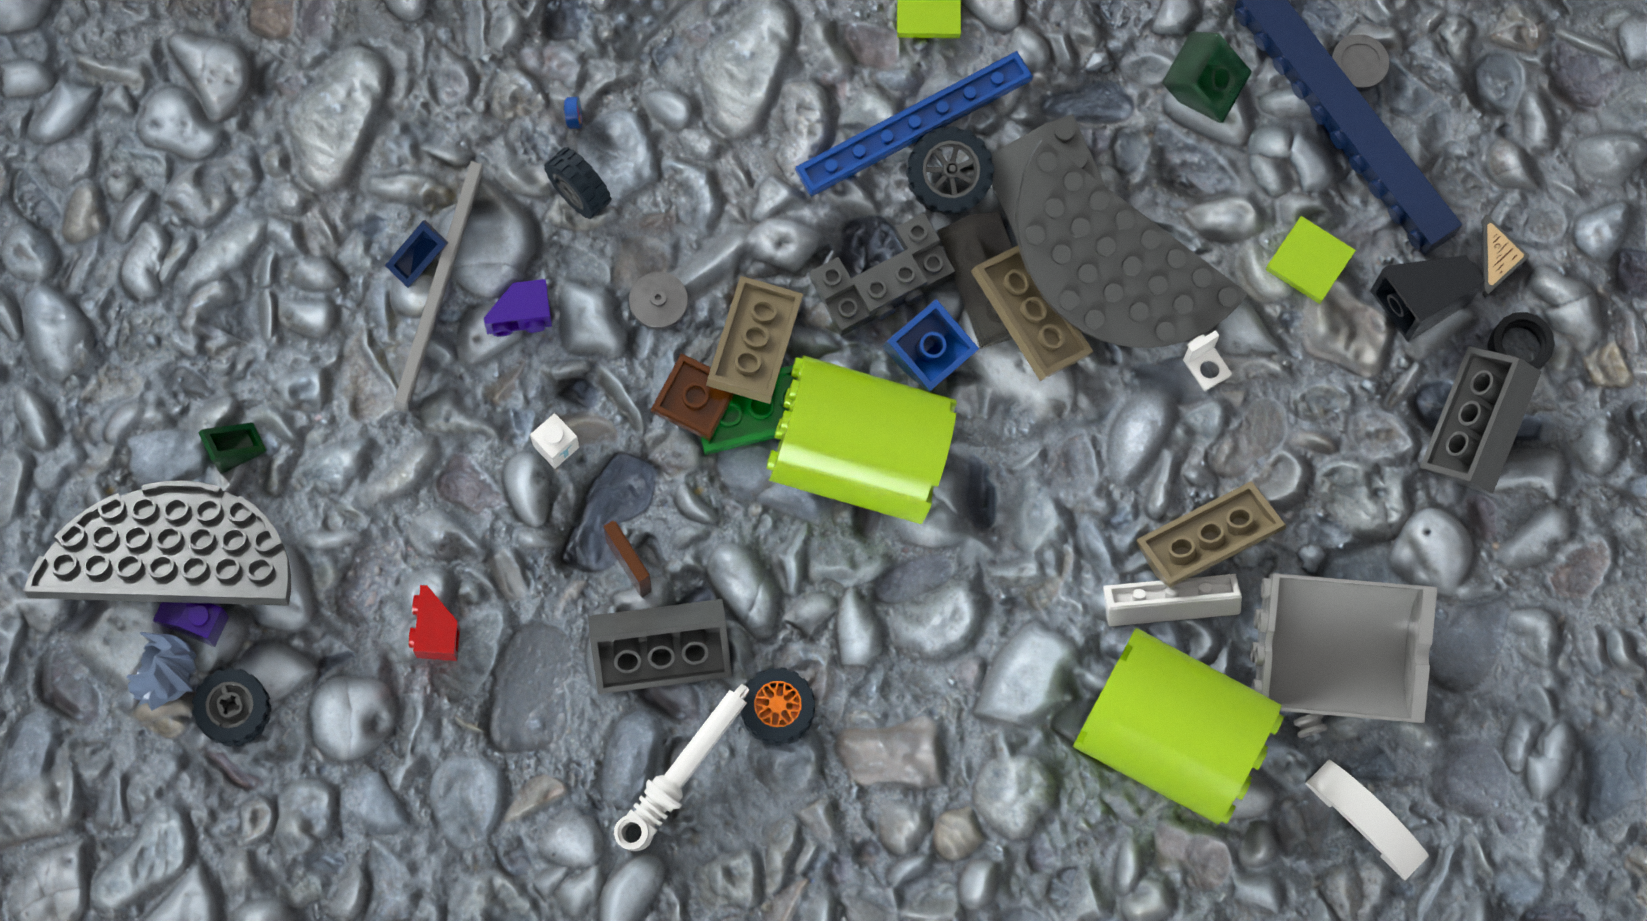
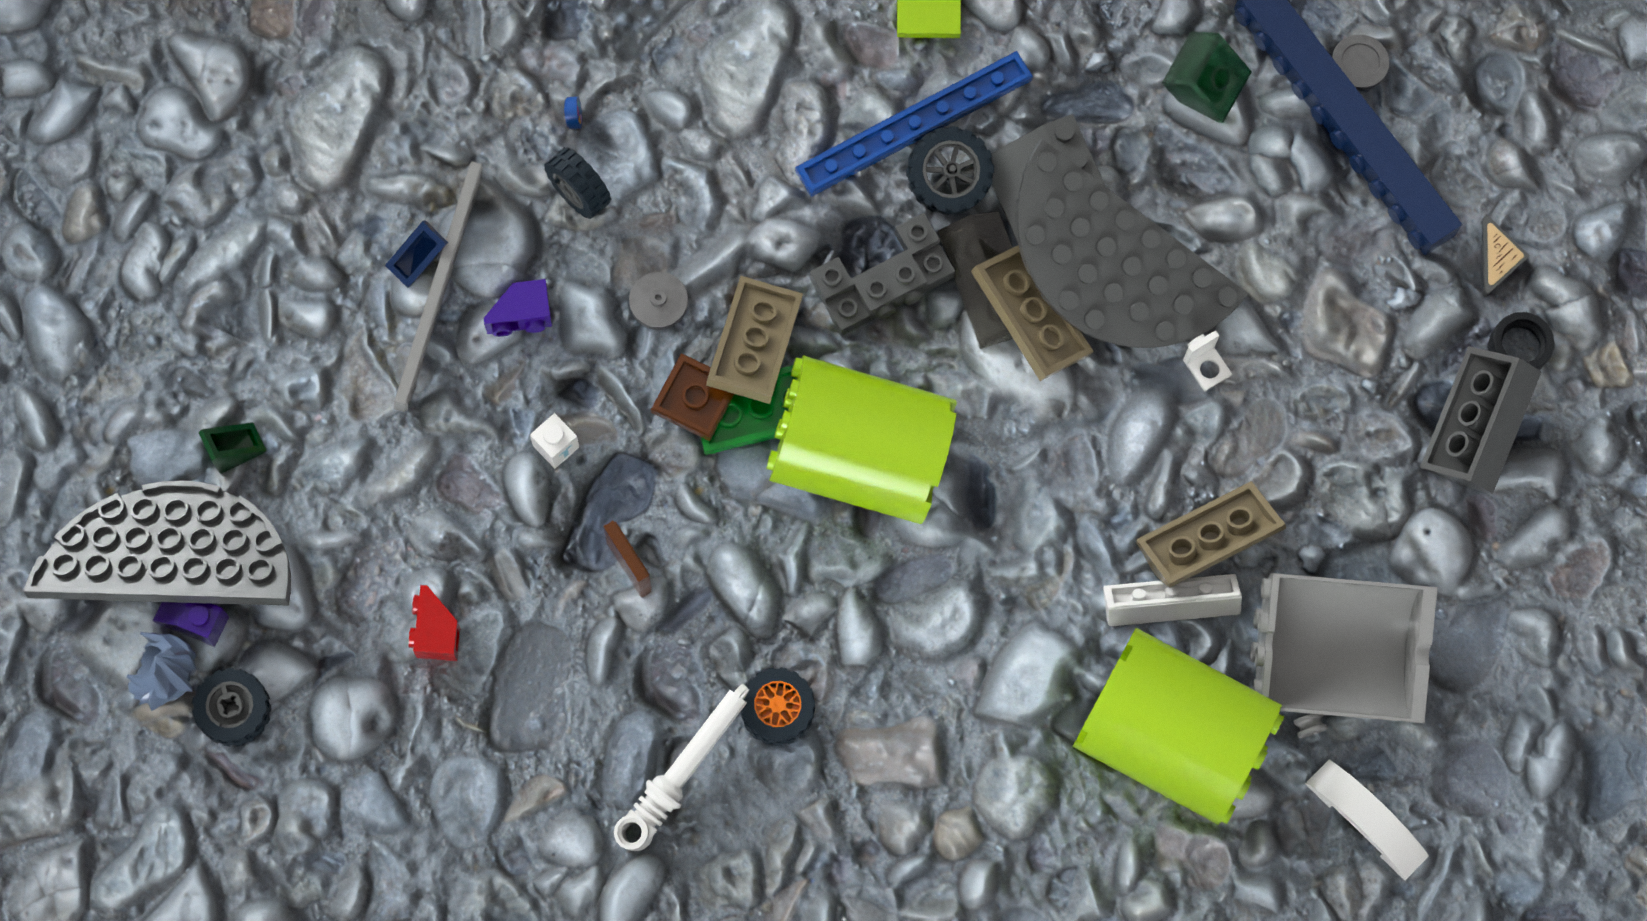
(659, 646): dark grey slope -> none
(930, 346): blue slope -> none
(1310, 259): lime tile -> none
(1426, 292): black slope -> none

